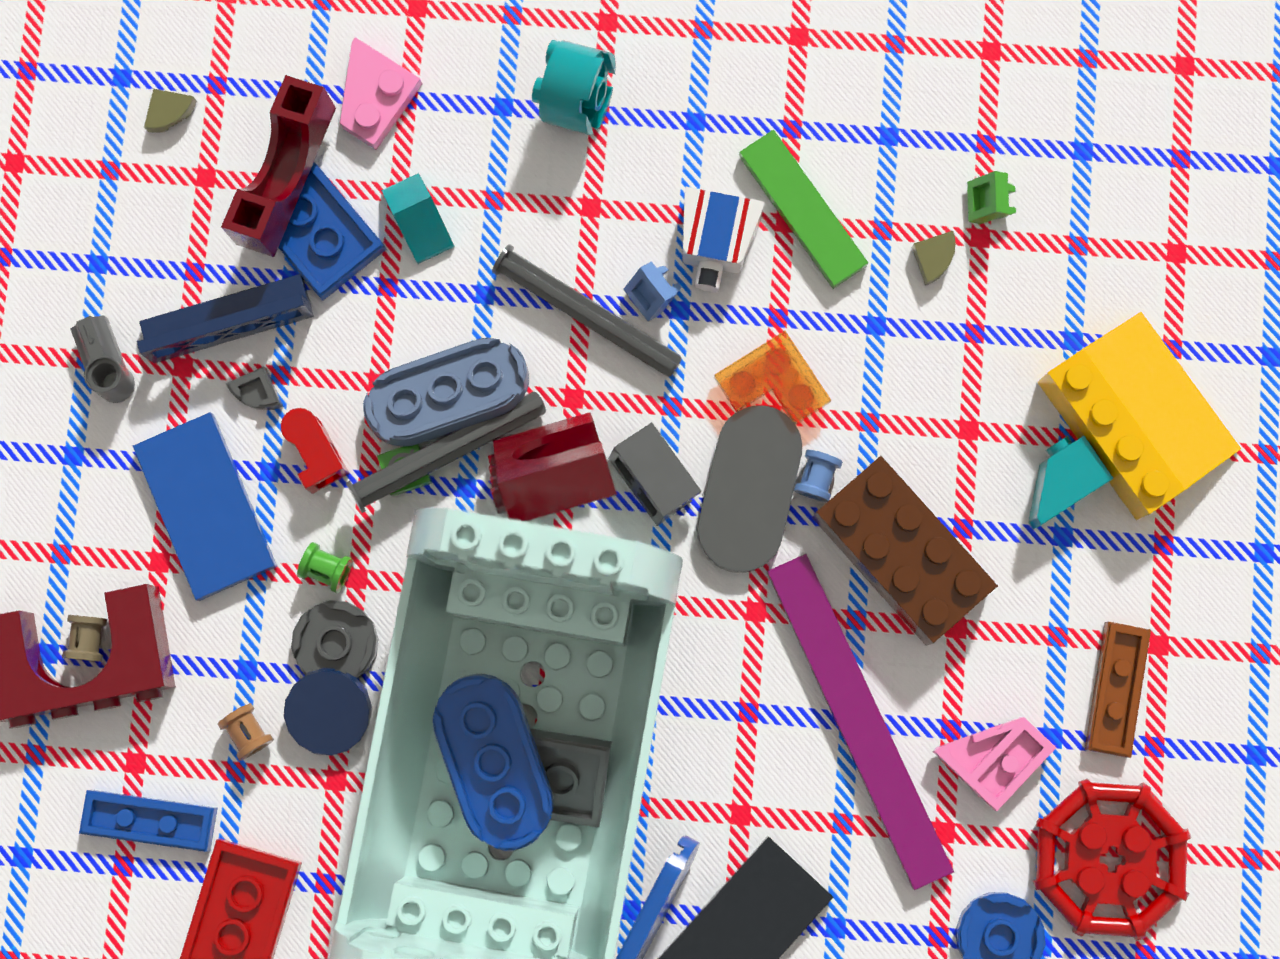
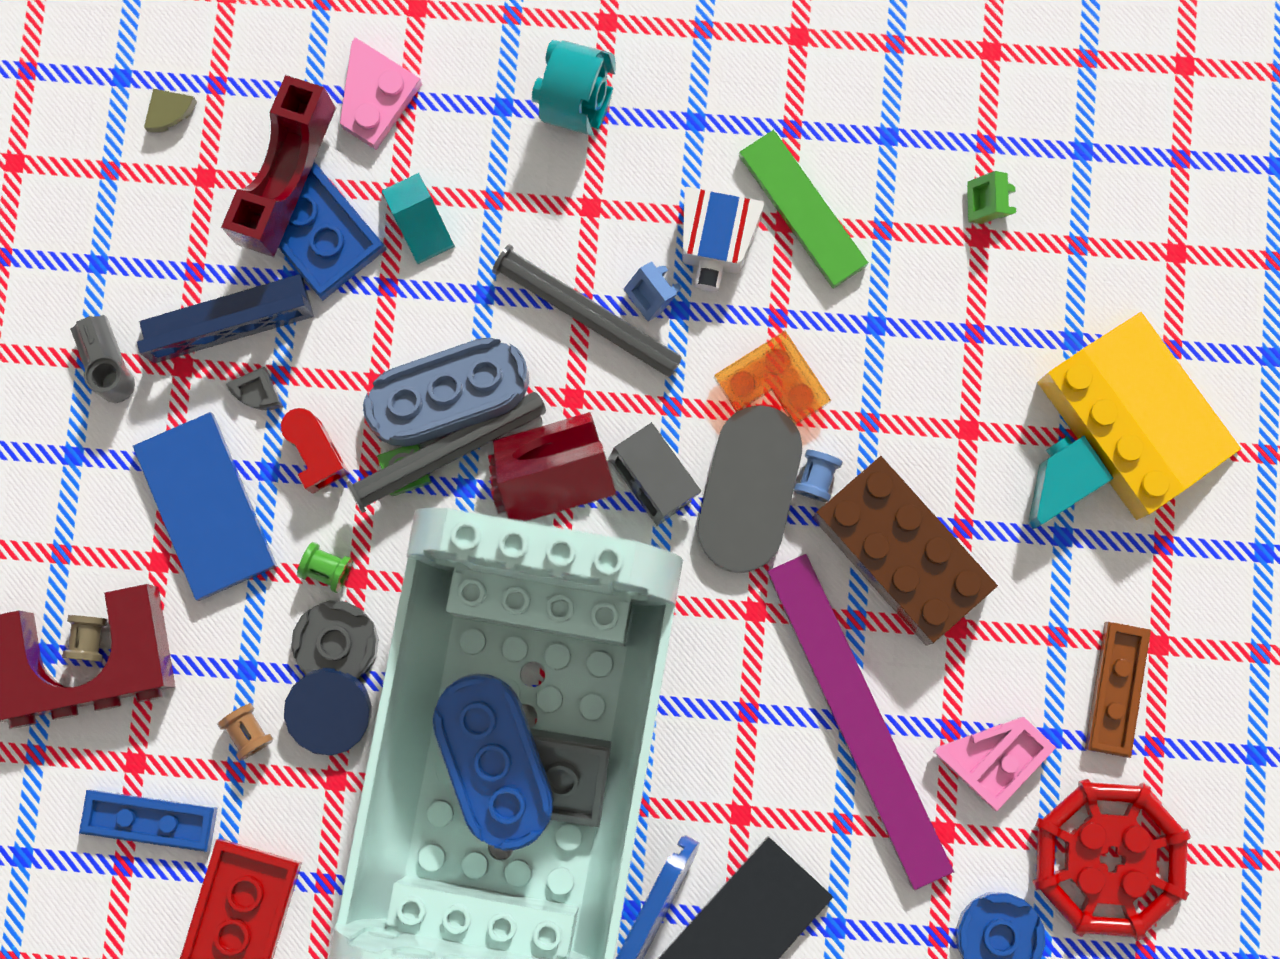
(934, 255): olive tile -> none

